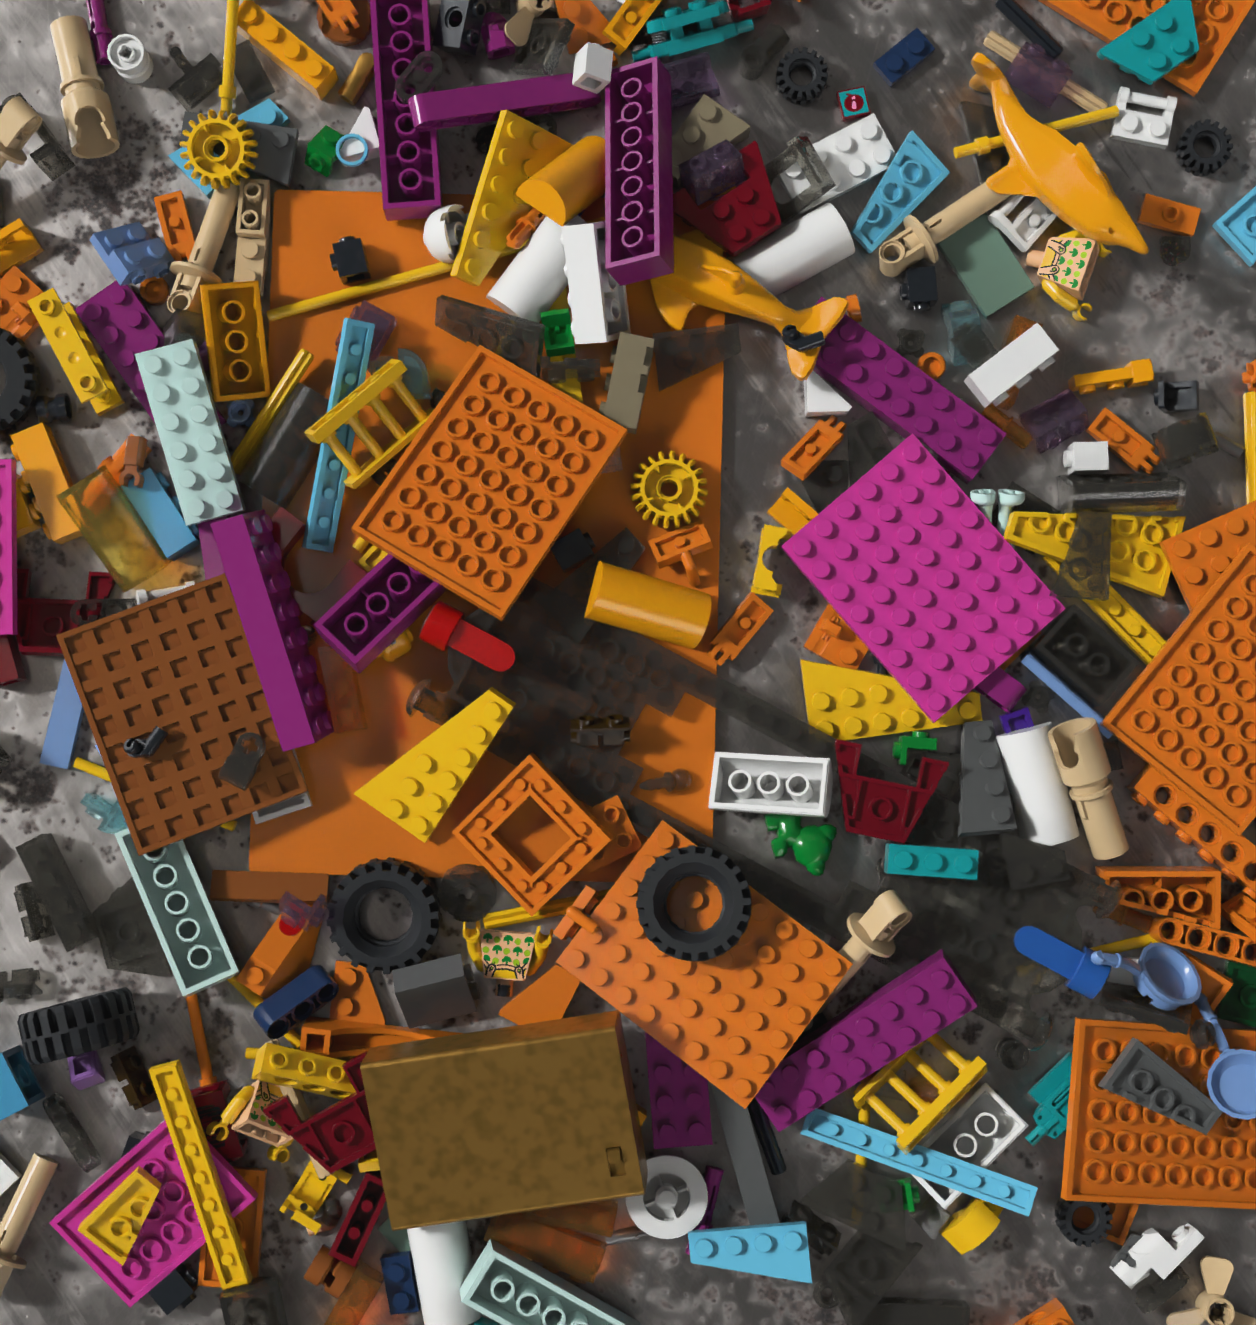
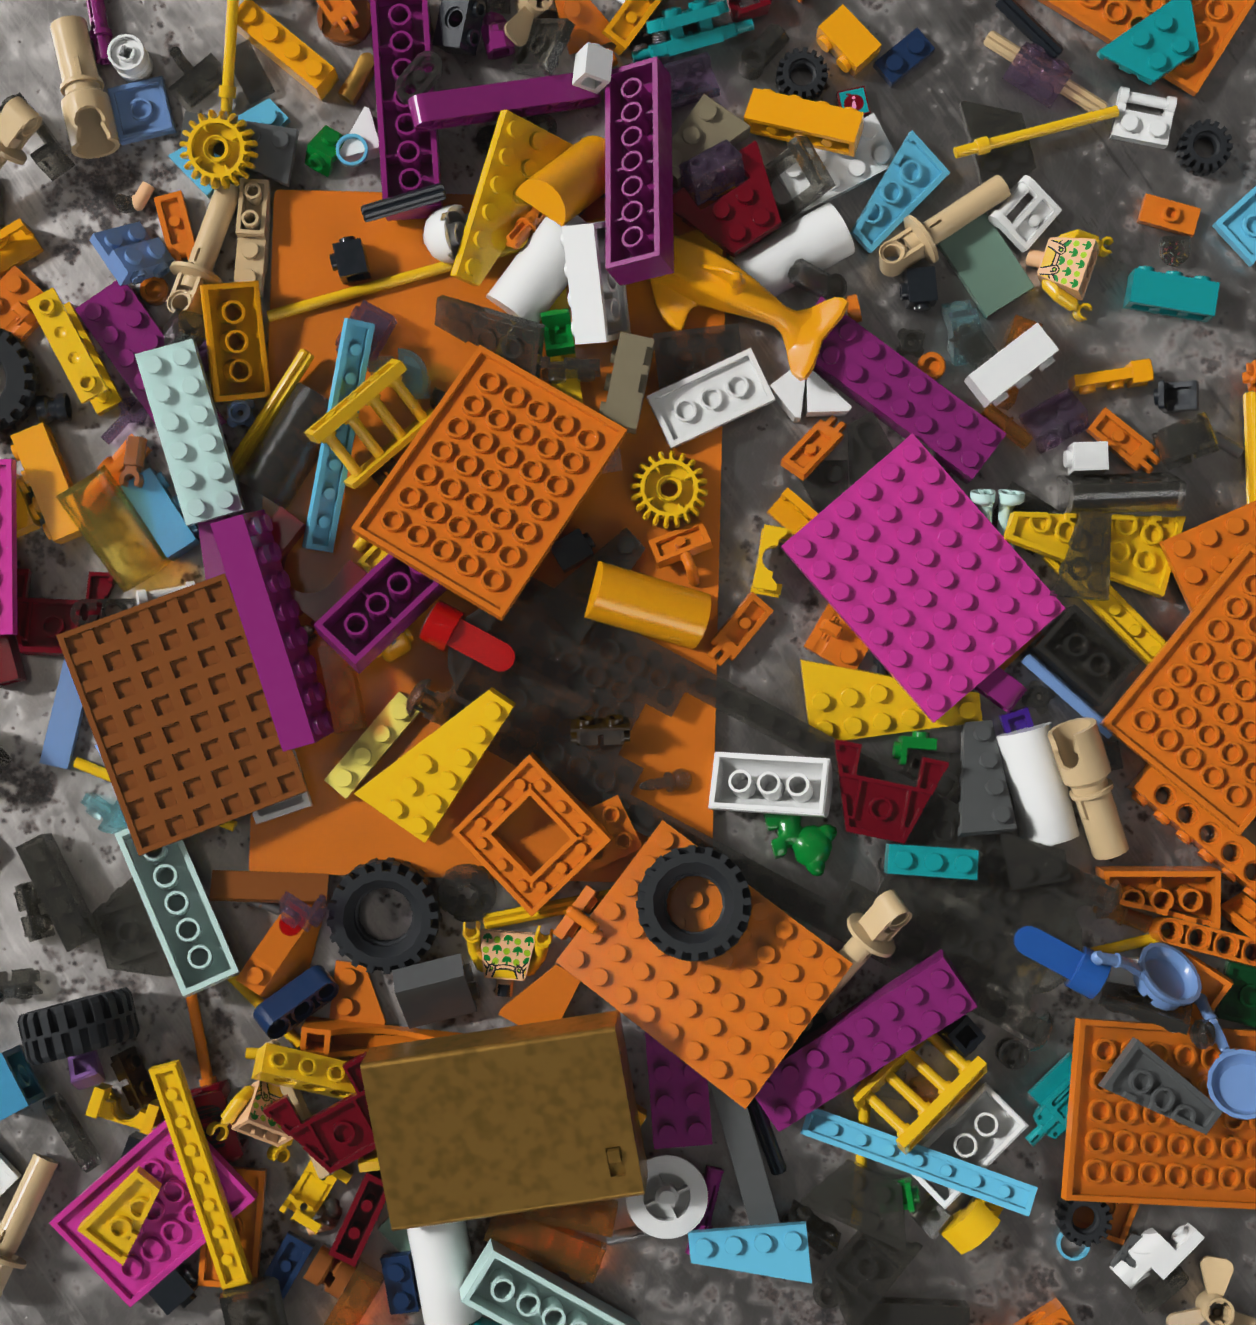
(108, 1106): none -> yellow piece
(125, 418): none -> clear purple bar
(136, 202): none -> arm
(142, 110): none -> medium blue tile
(147, 746): black arm -> none
(240, 765): clear smoke piece -> none
(289, 1261): none -> dark blue plate
(371, 746): none -> light yellow plate
(403, 202): none -> black axle
(710, 398): none -> white plate
(789, 395): none -> white slope
(792, 116): none -> light orange brick
(801, 342): black arm -> none
(816, 281): none -> clear smoke piece
(847, 41): none -> light orange brick
(962, 1035): none -> black brick
(1053, 168): light orange animal -> none
(1071, 1258): none -> medium azure piece
(1171, 294): none -> teal brick

